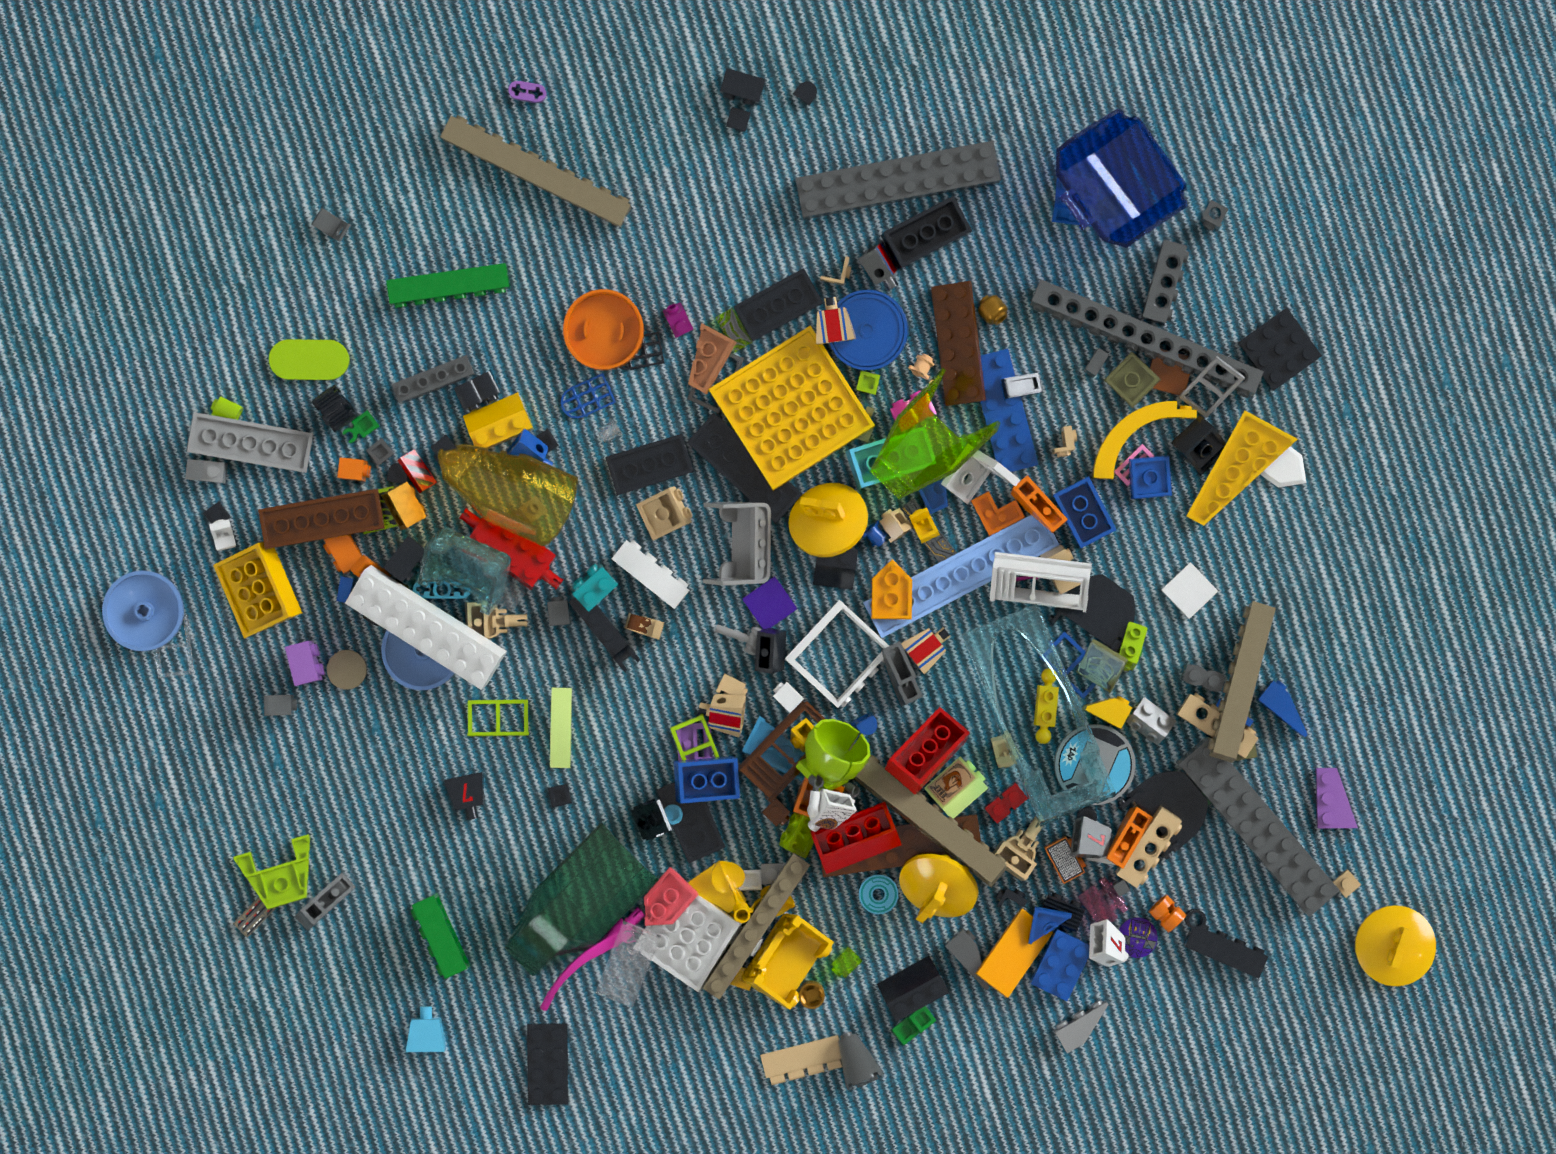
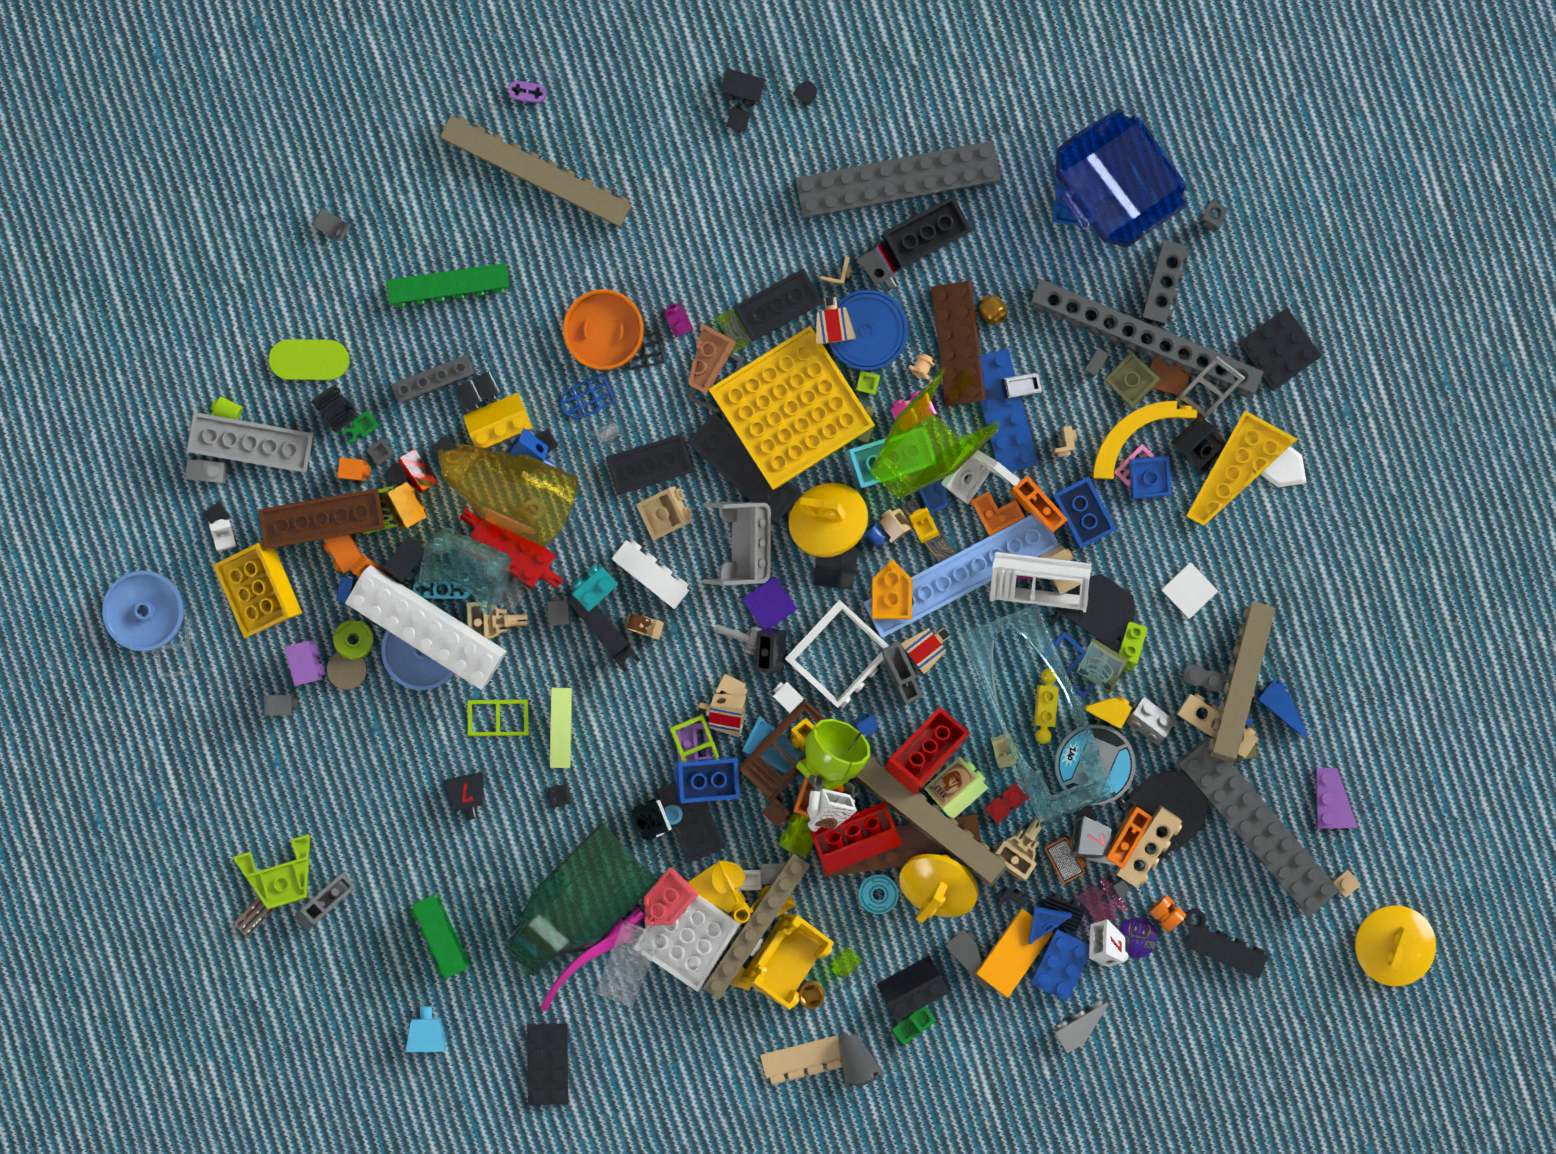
(350, 651): none -> lime tile

